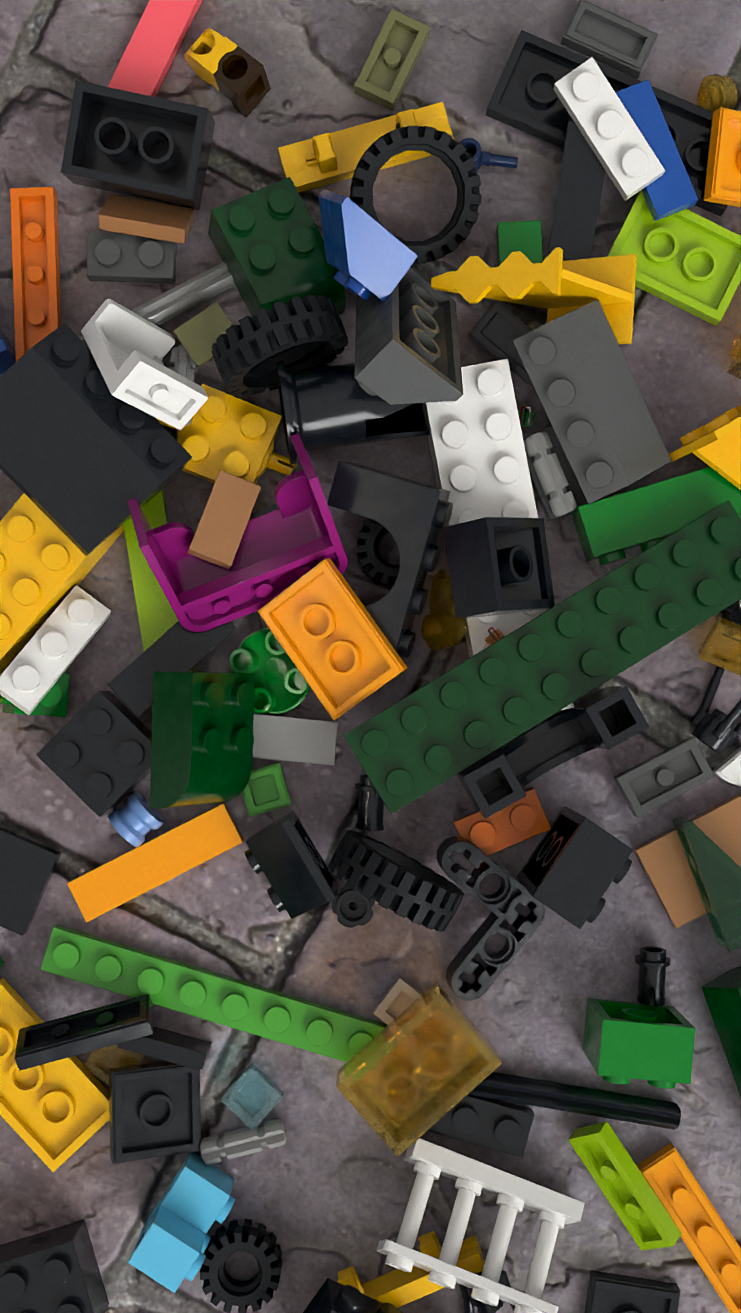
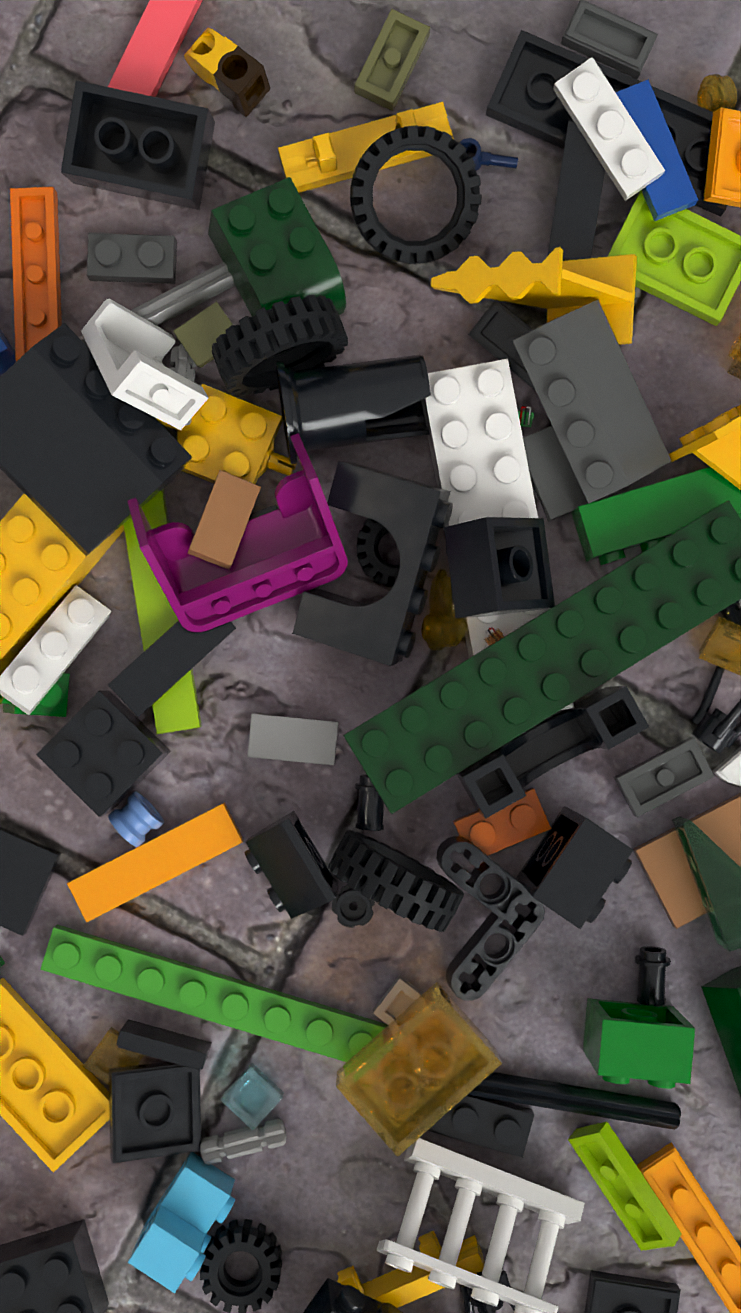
(84, 1032): black tile -> none
(146, 219): medium nougat tile -> none
(200, 737): dark green brick -> none
(266, 790): bright green tile -> none
(277, 680): green dish -> none
(332, 639): light orange tile -> none
(361, 249): slope -> none
(409, 344): dark grey slope -> none
(519, 236): green tile -> none
(550, 474): light grey axle -> none

